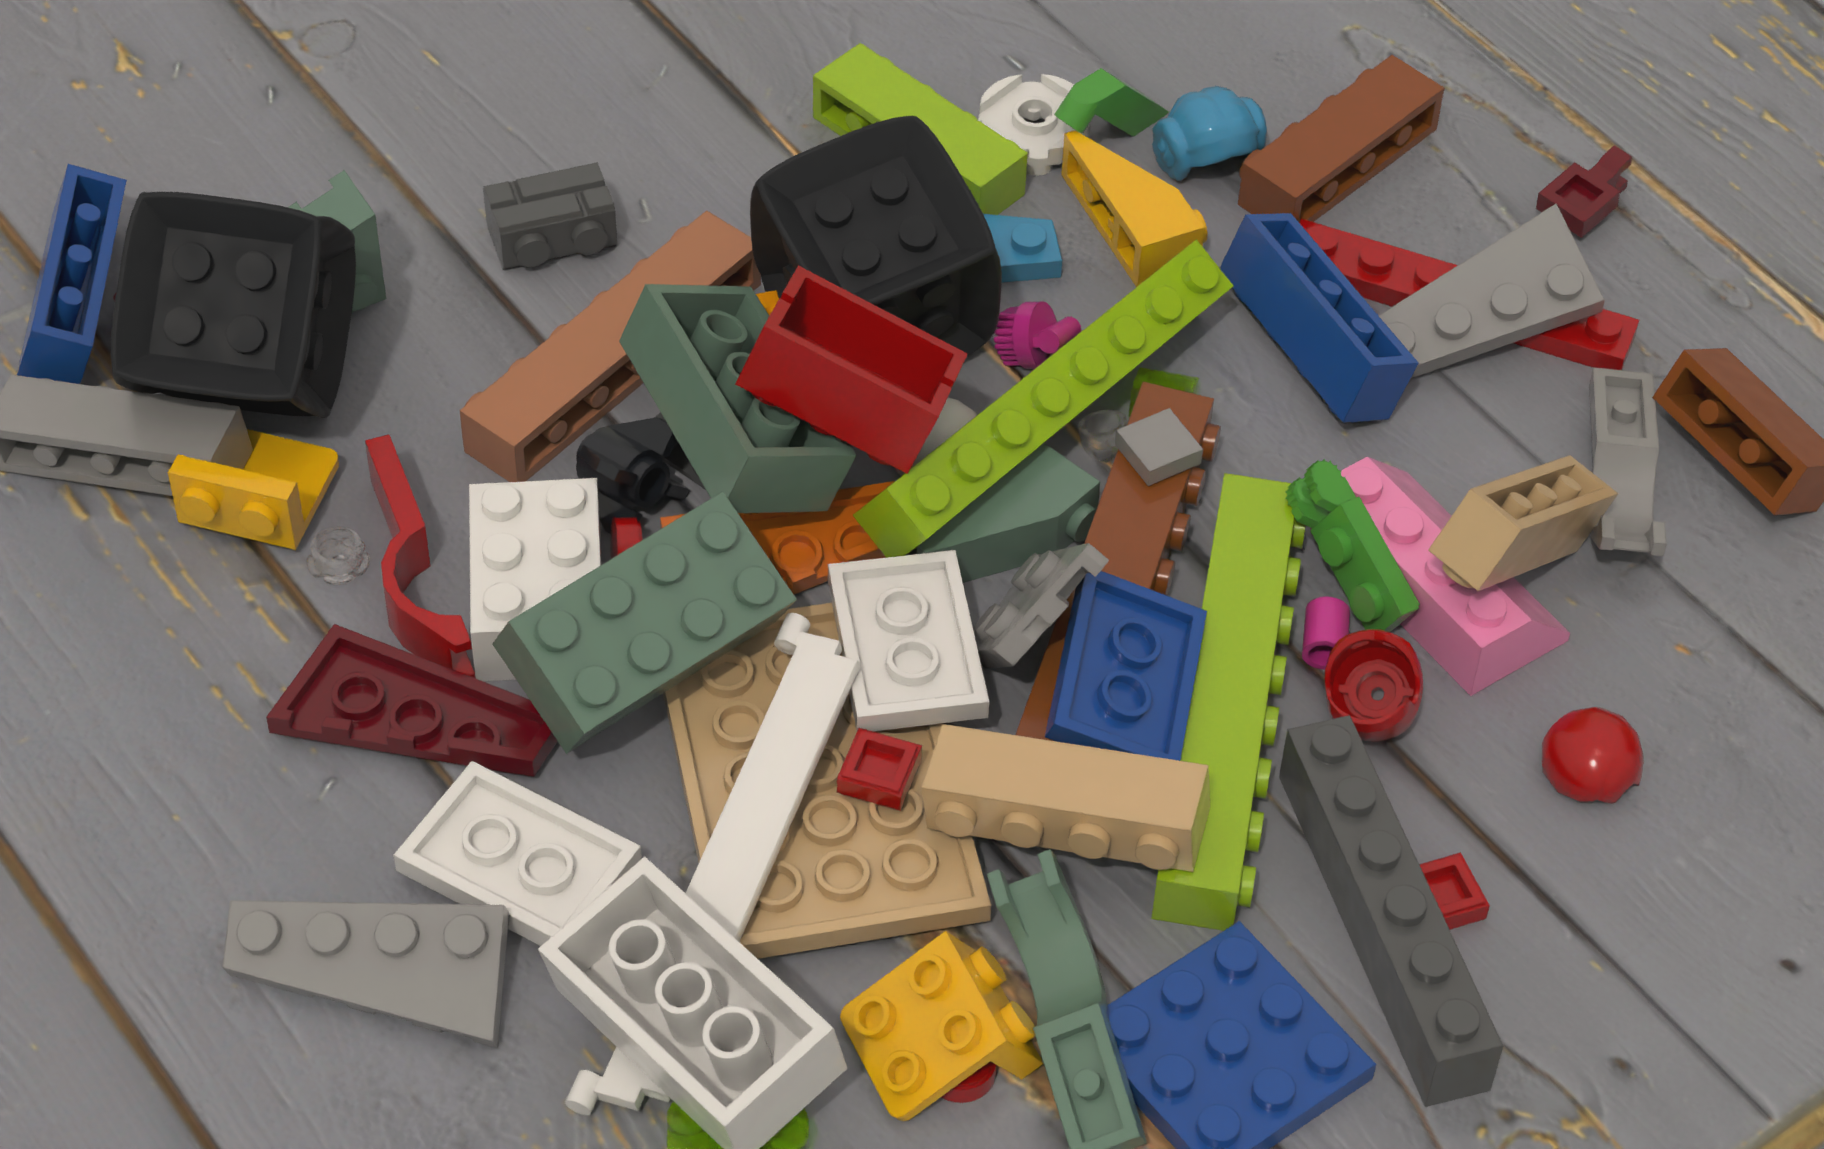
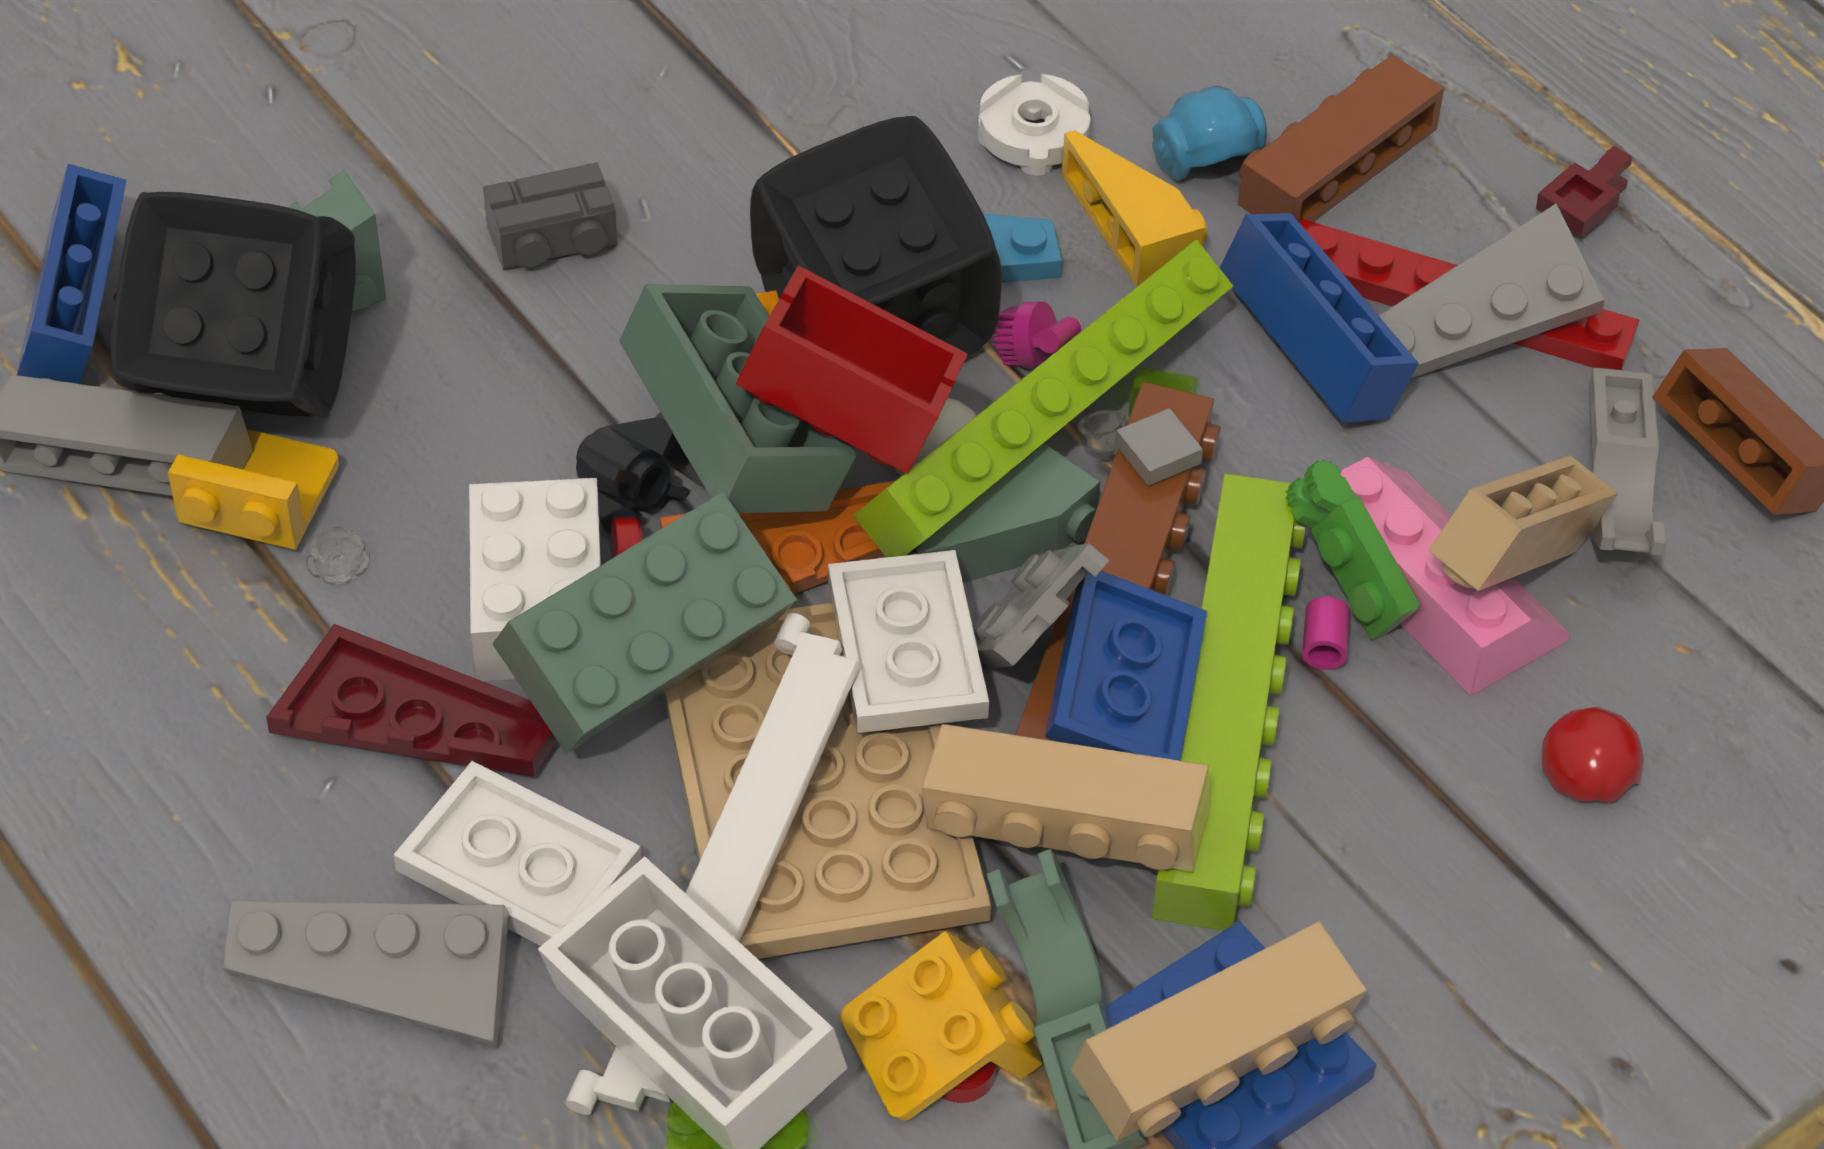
(420, 631): red piece -> none
(582, 366): nougat brick -> none
(869, 89): lime brick -> none
(879, 769): red tile -> none
(1111, 100): bright green piece -> none
(1218, 1032): none -> tan brick
(1370, 663): red helmet -> none
(1390, 912): dark grey brick -> none
(1455, 890): red tile -> none

